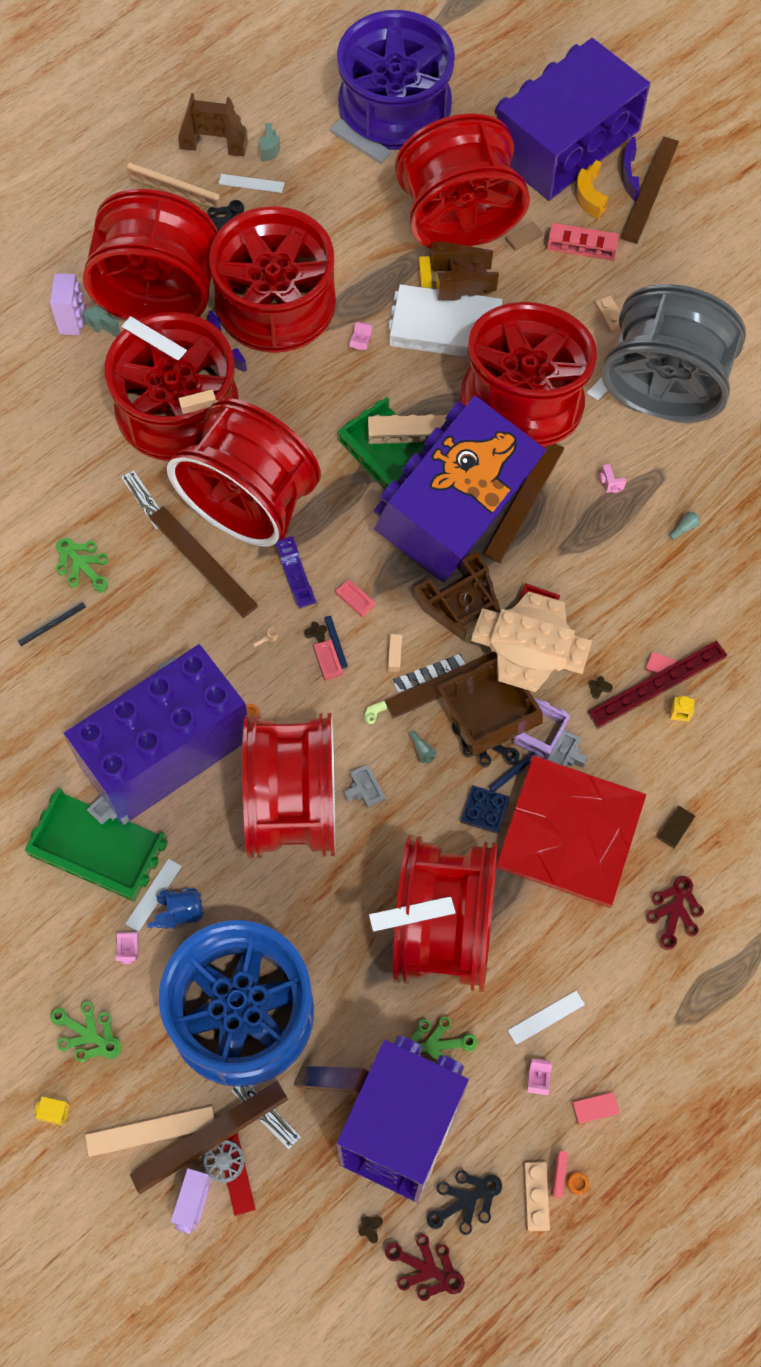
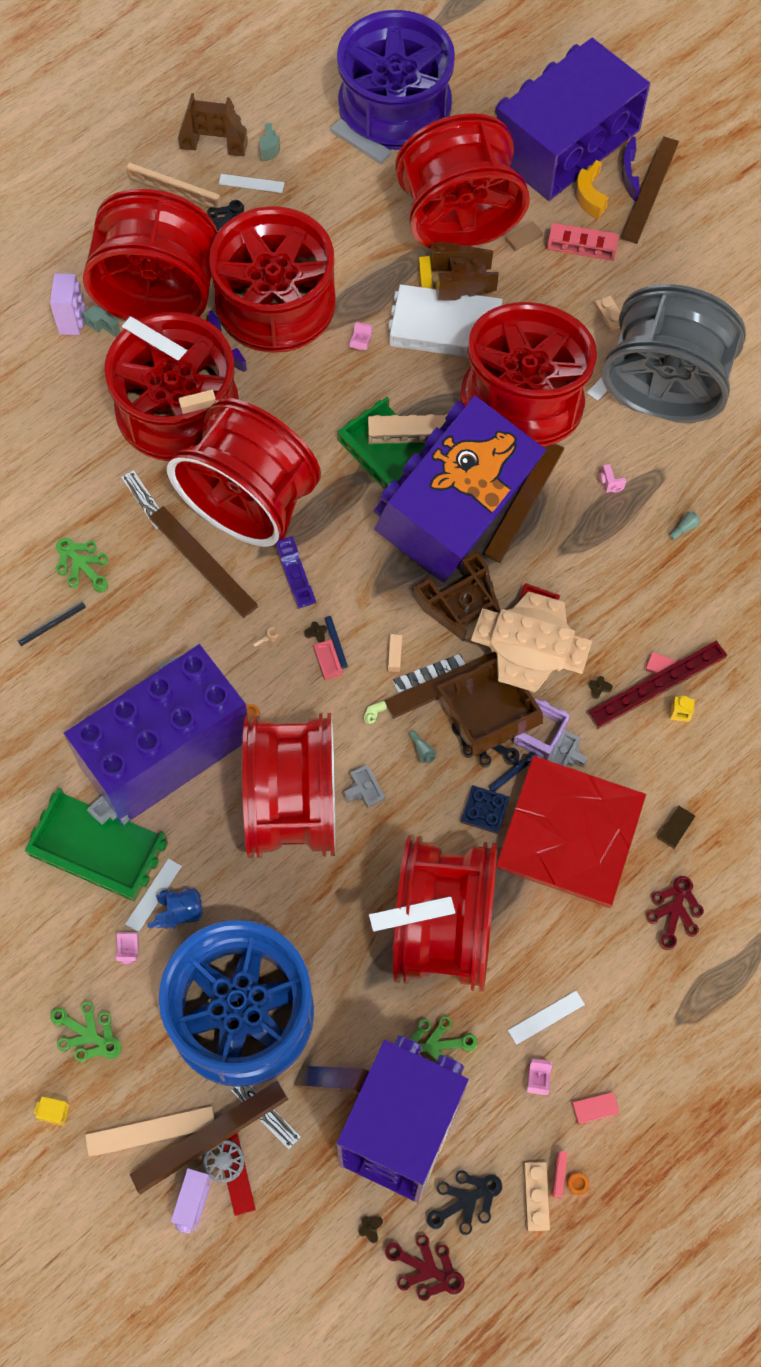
(355, 598): coral tile -> none

